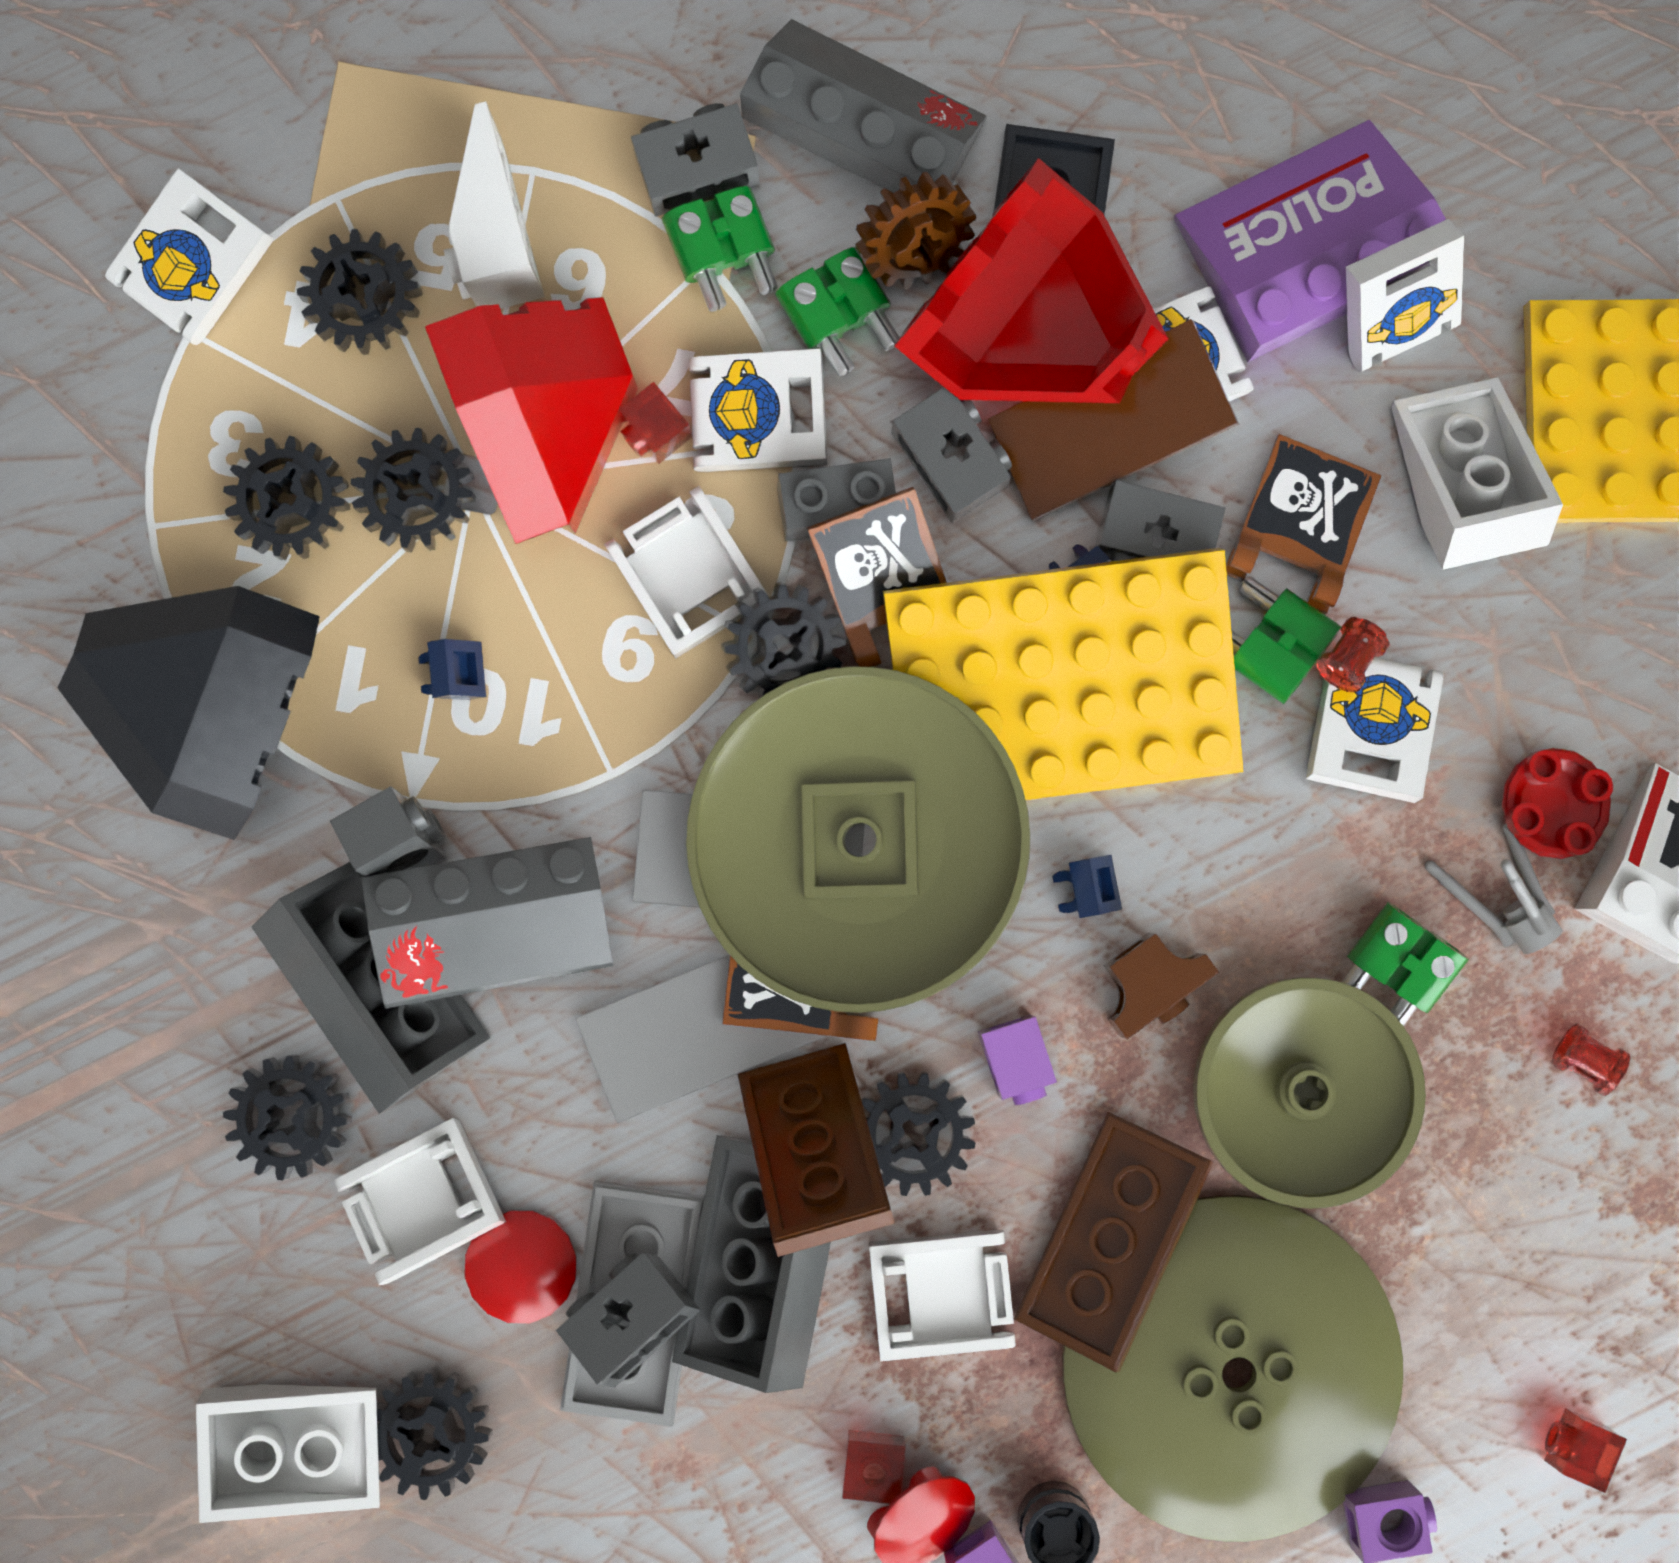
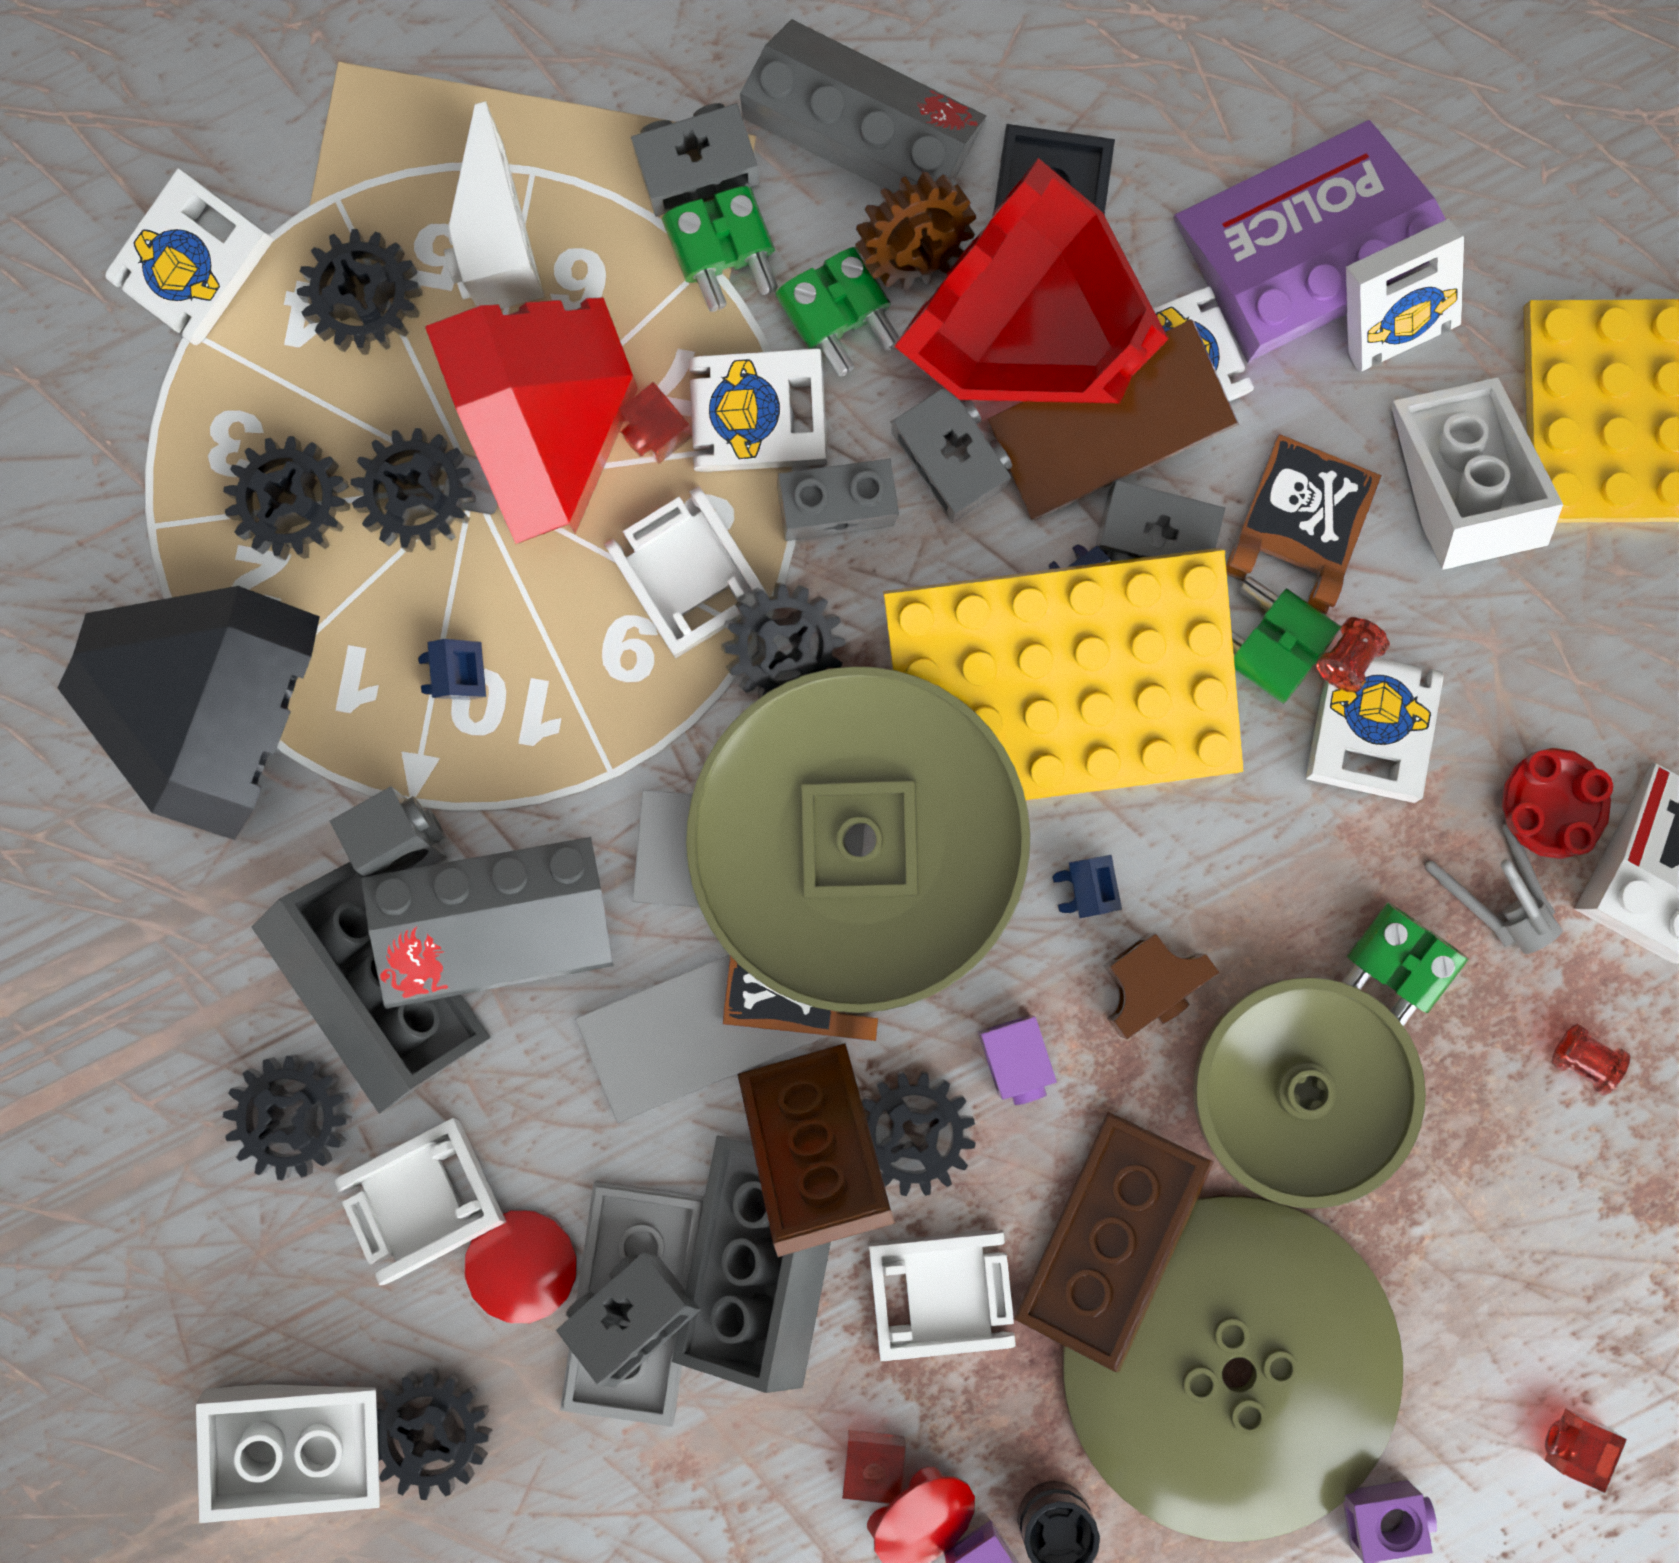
(874, 552): flag -> none

